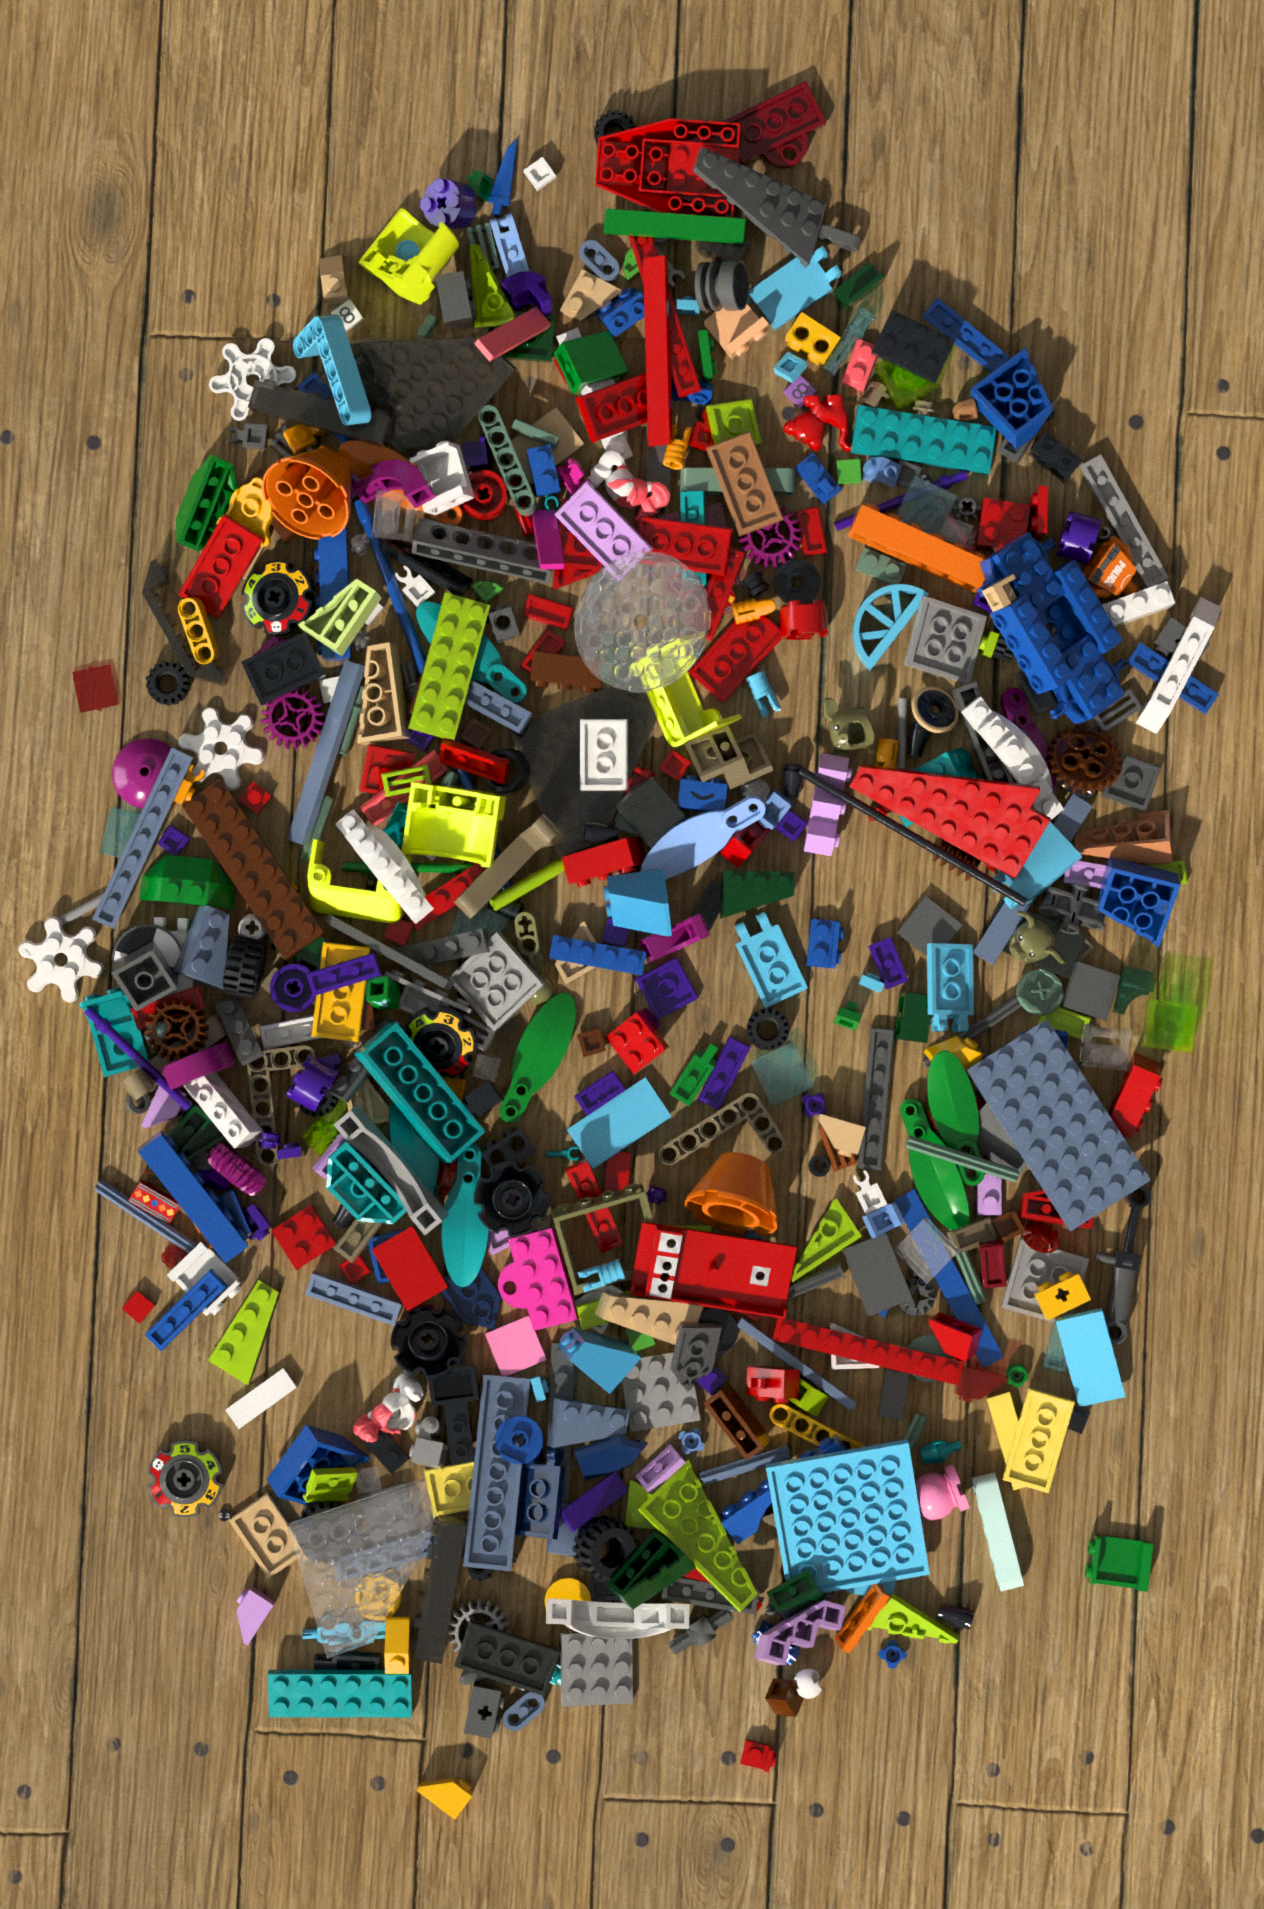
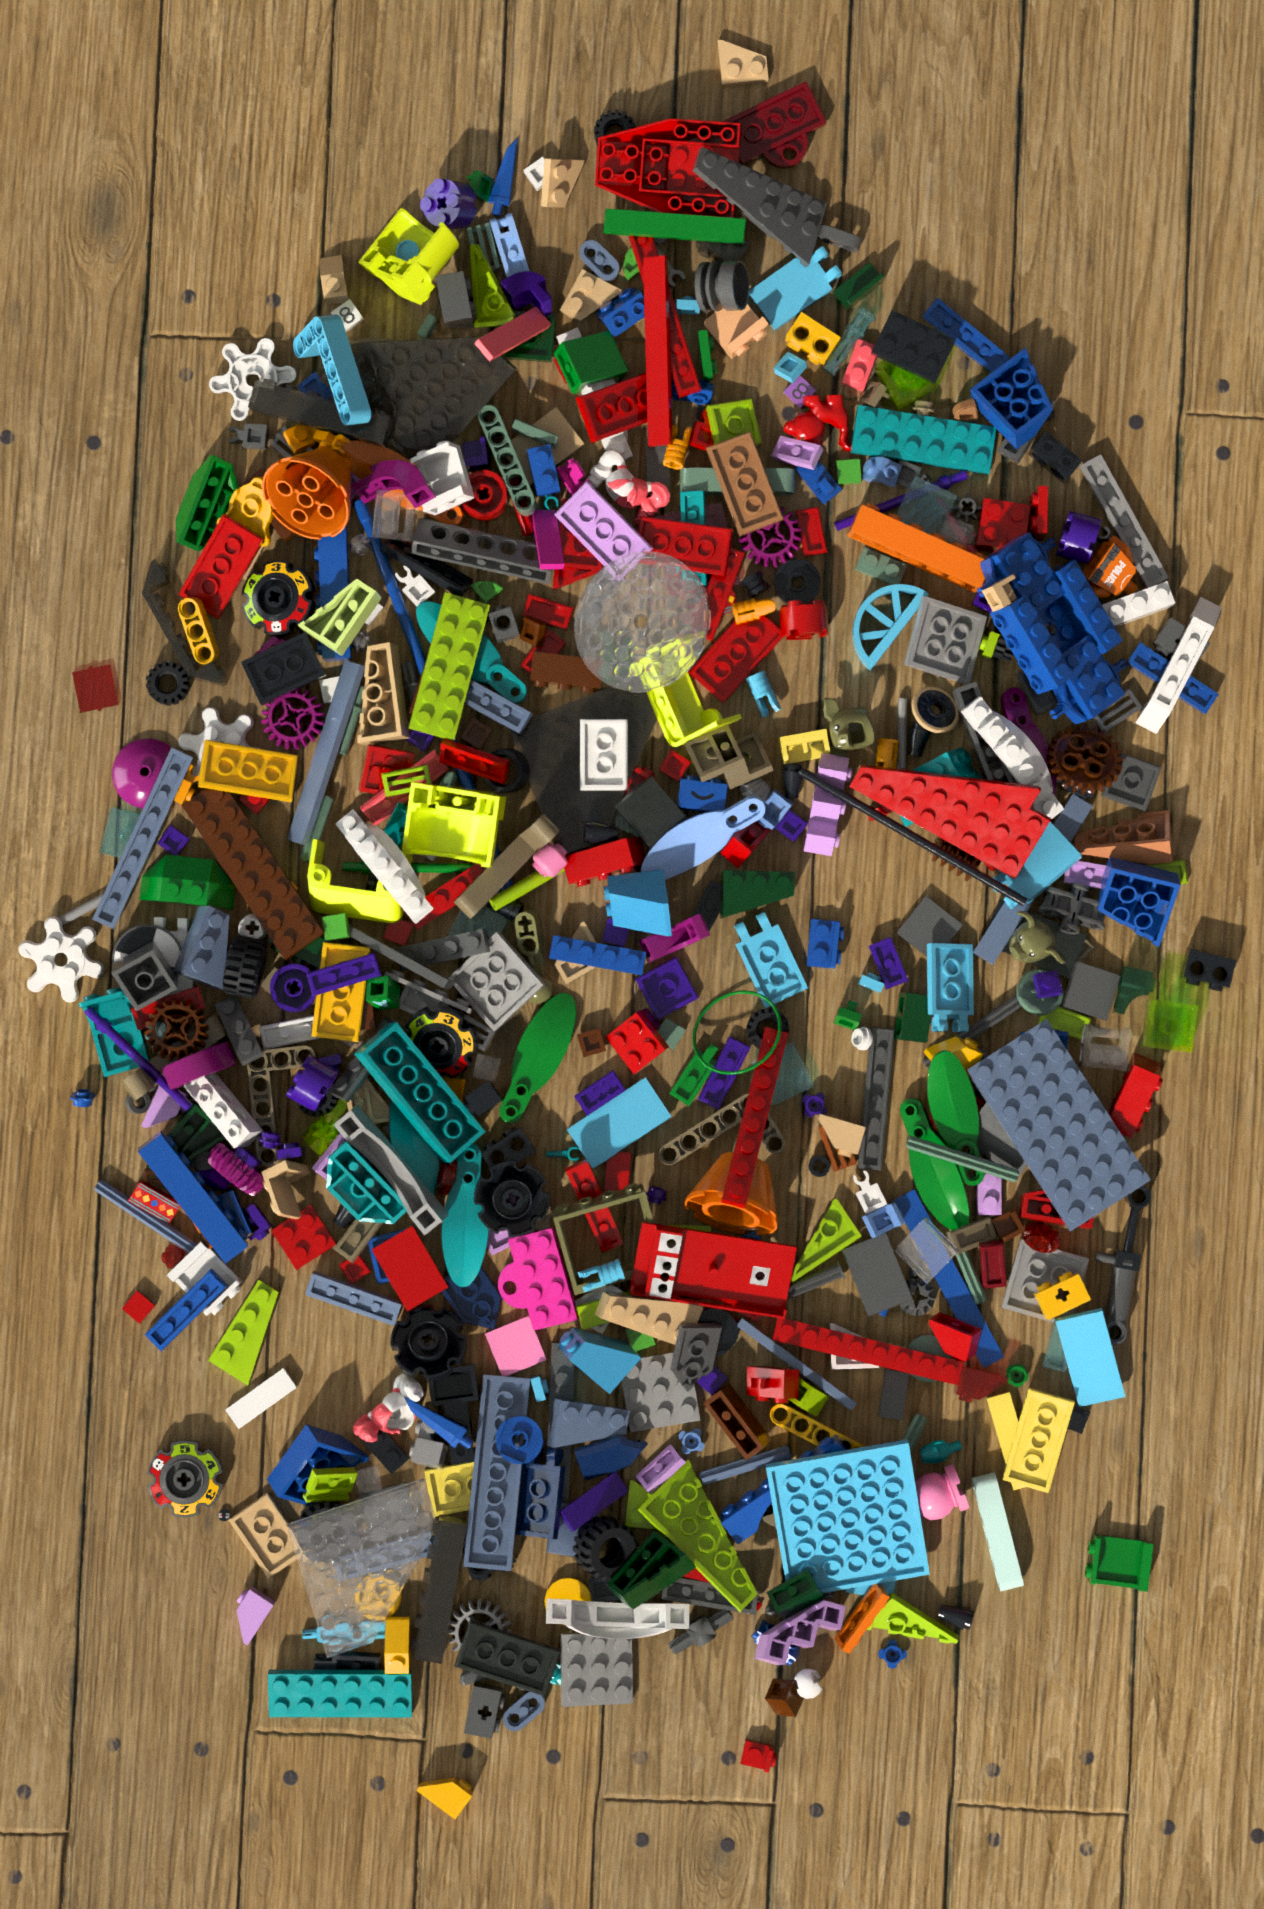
(82, 1098): none -> blue plate
(248, 771): none -> yellow tile
(248, 1158): none -> dark purple tile
(278, 1184): none -> tan bracket
(331, 441): none -> light orange plate
(336, 927): none -> bright green tile
(447, 1429): none -> blue bar
(532, 631): none -> reddish brown plate
(550, 860): none -> bright pink head
(559, 180): none -> tan wing
(671, 1033): none -> sand green tile
(741, 65): none -> tan wing
(754, 1120): none -> red plate
(755, 1065): none -> green piece
(797, 452): none -> lavender plate
(804, 746): none -> light yellow hinge
(862, 1038): none -> white plate
(1047, 984): none -> dark purple plate
(1208, 964): none -> black brick

